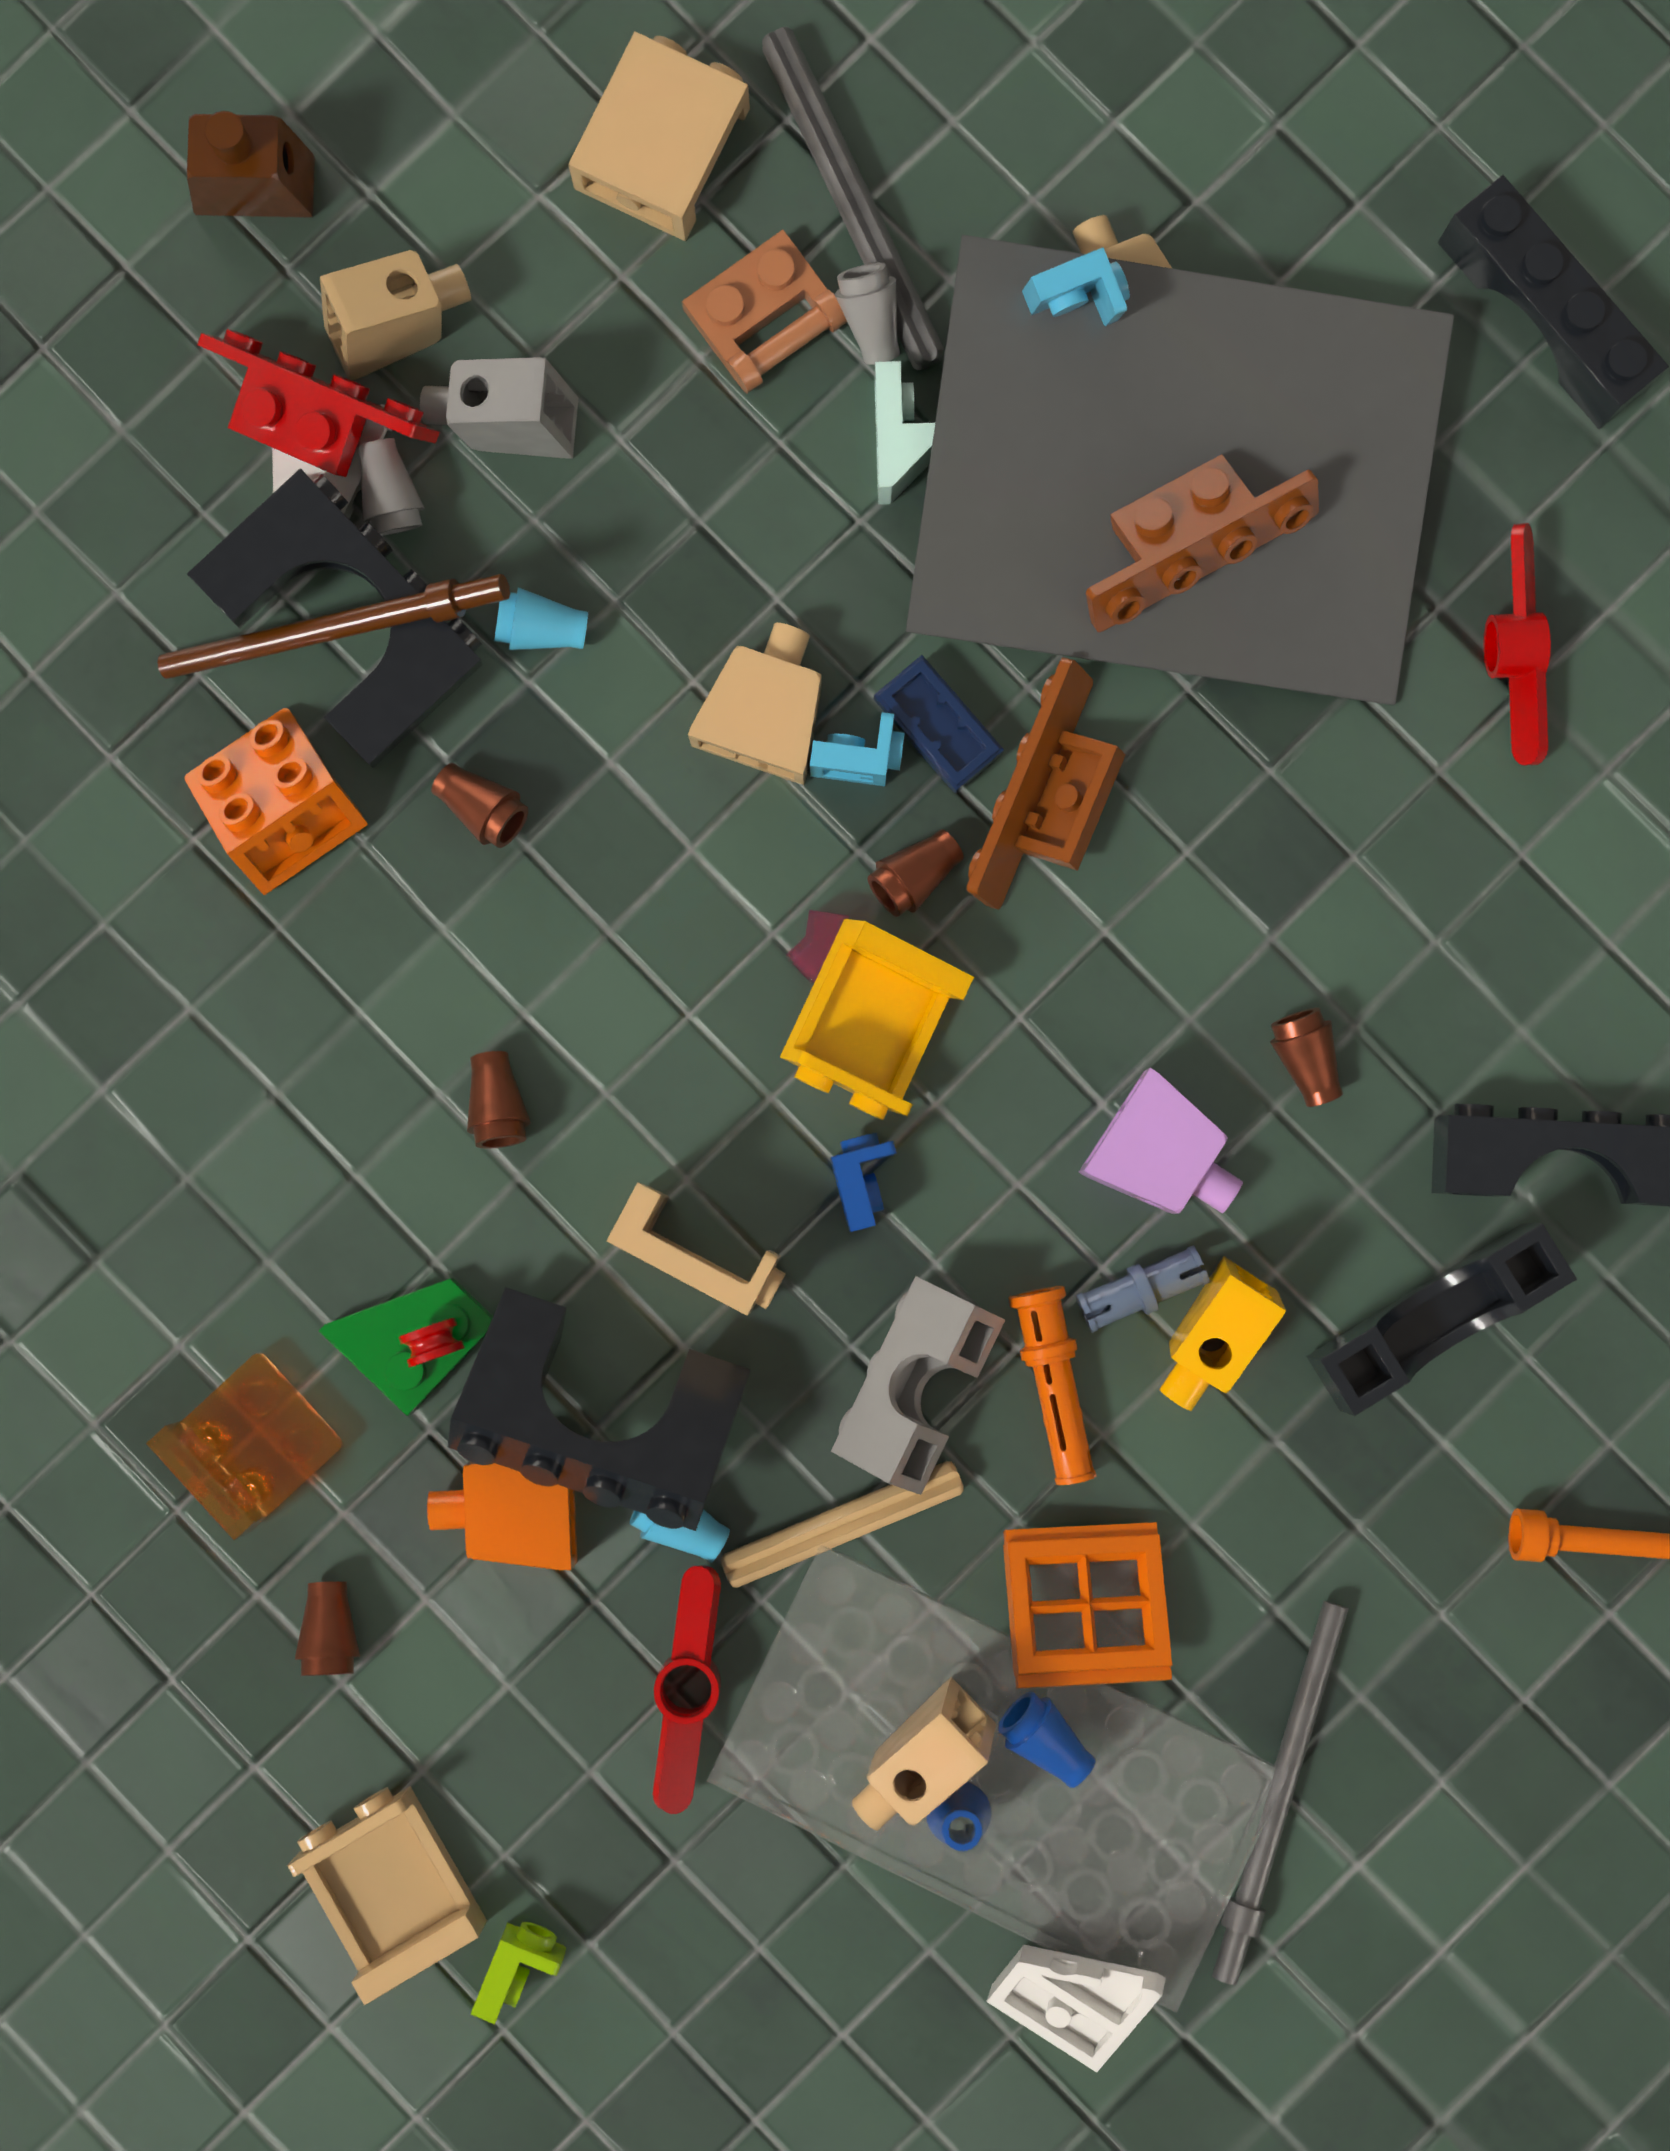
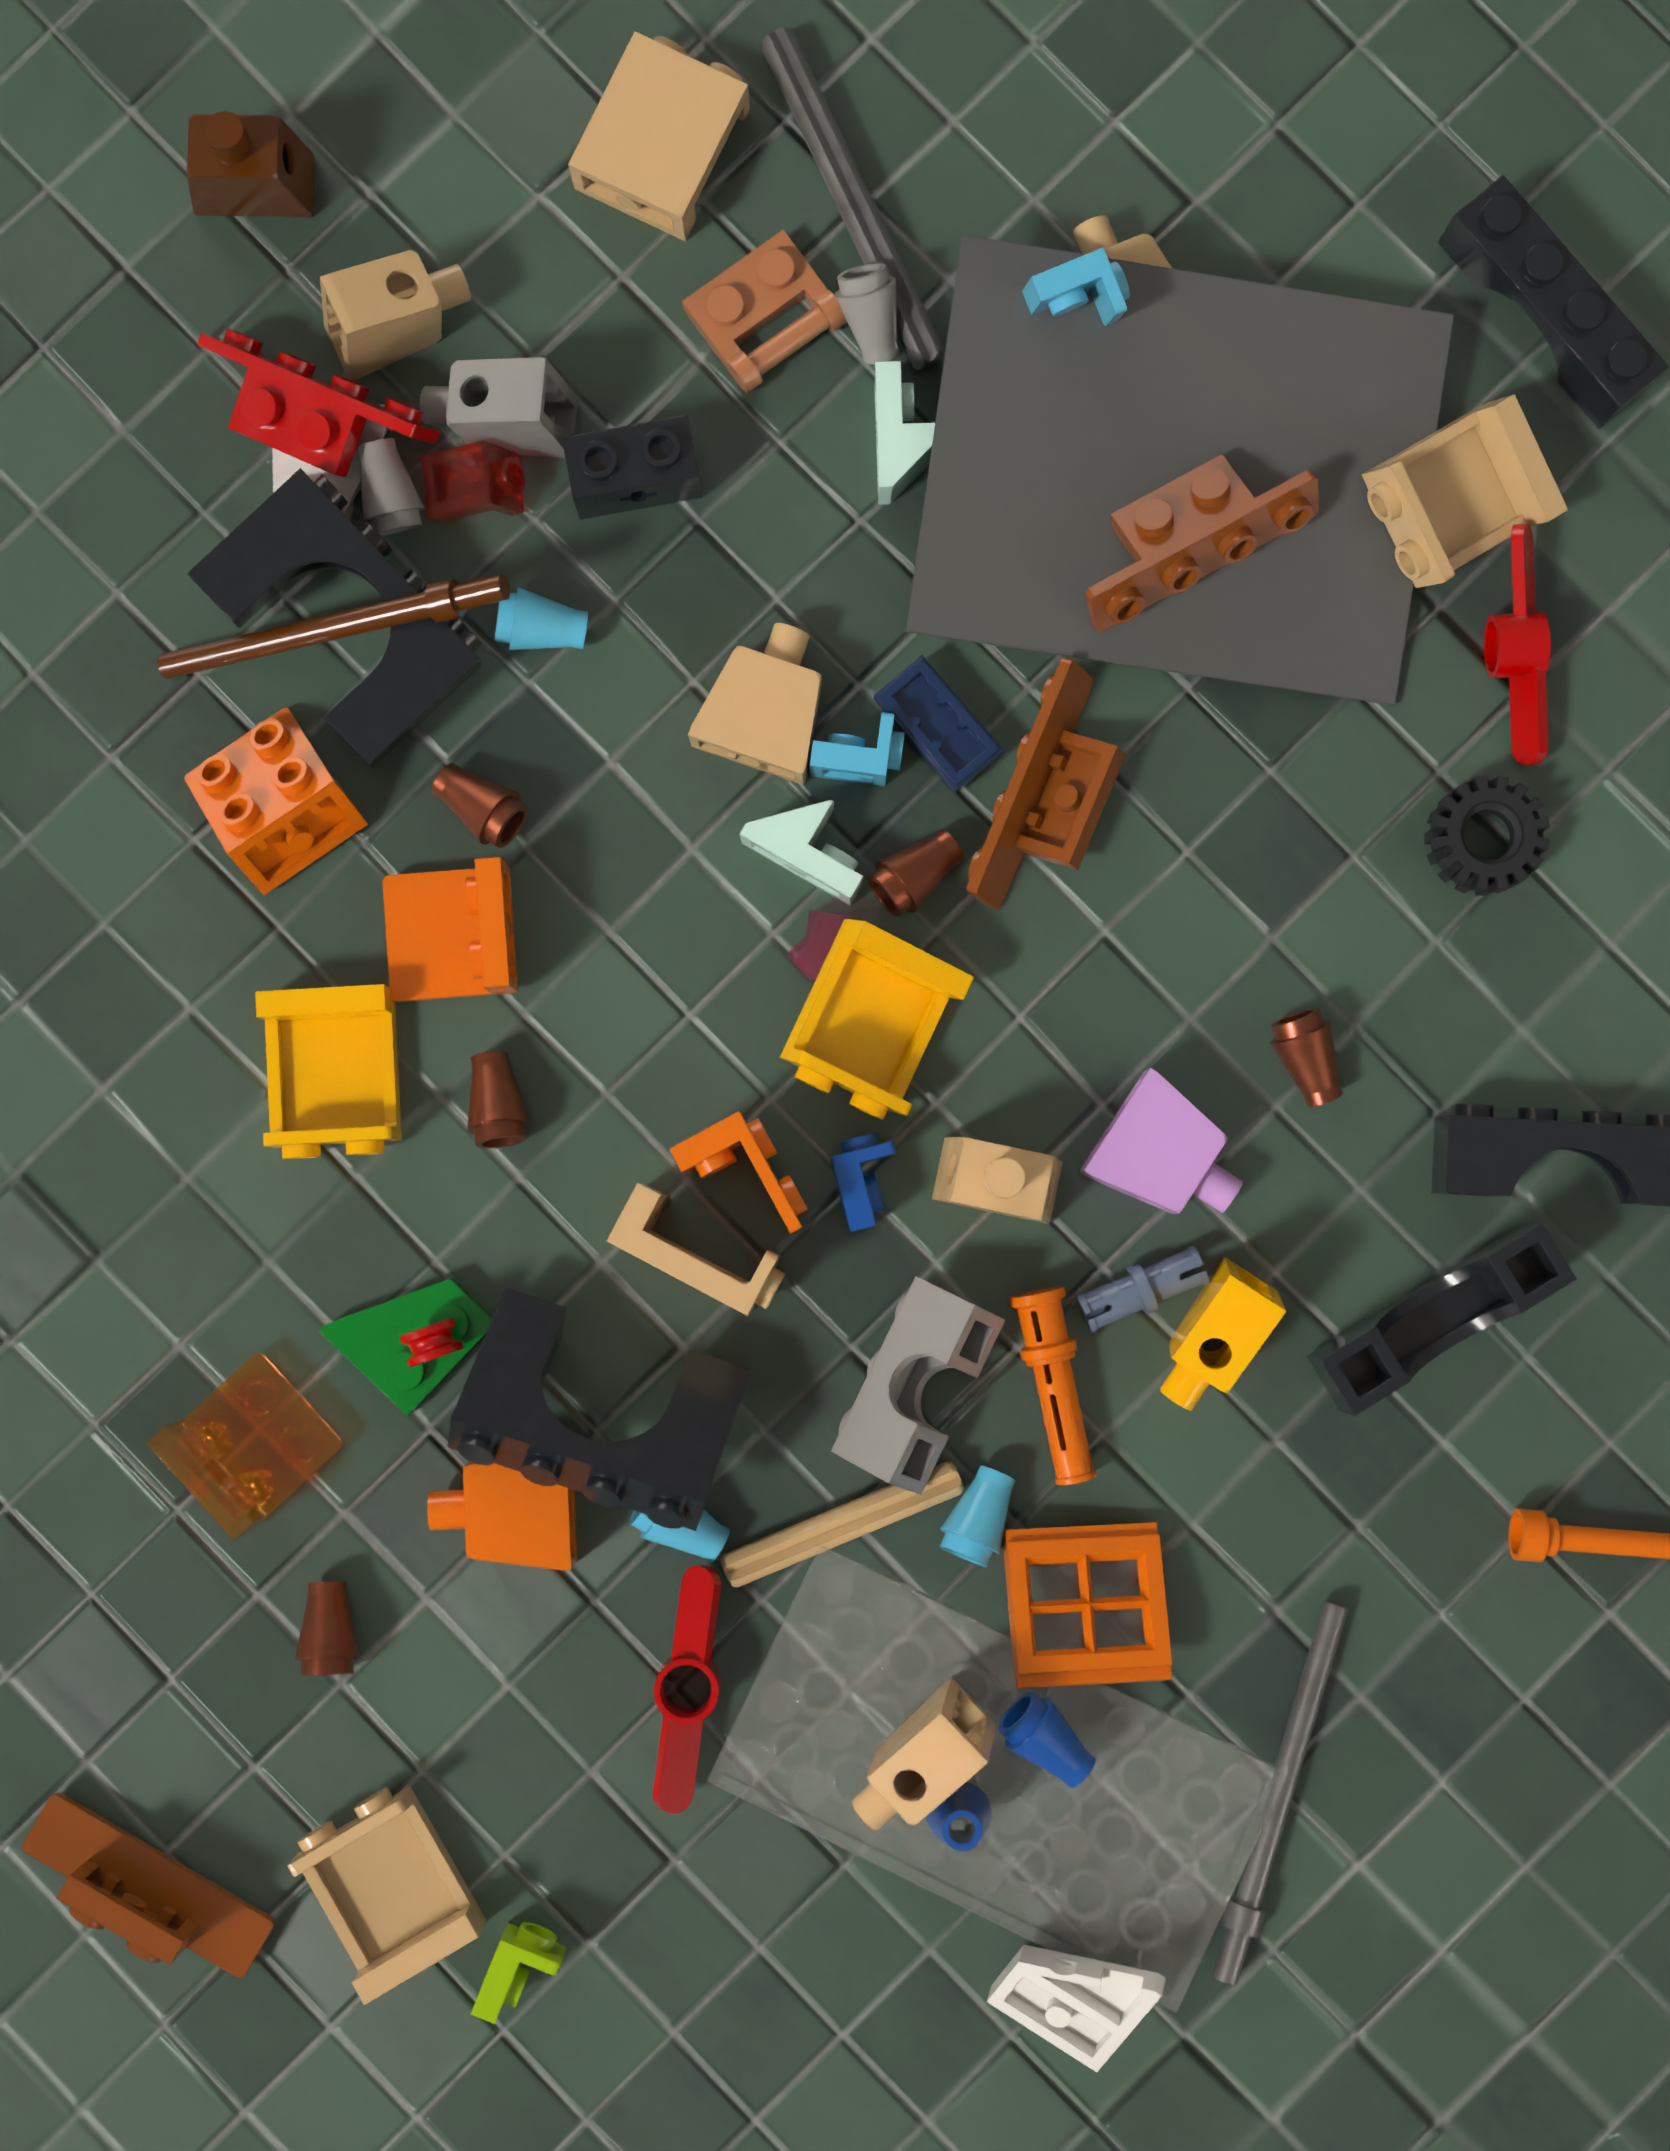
(143, 1892): none -> dark orange bracket
(331, 1069): none -> yellow panel
(451, 933): none -> orange bracket
(472, 481): none -> clear red bracket
(632, 467): none -> black brick
(713, 1151): none -> orange bracket
(790, 841): none -> light aqua slope
(979, 1518): none -> medium azure cone
(997, 1179): none -> tan torso
(1462, 491): none -> tan panel
(1518, 814): none -> black tyre

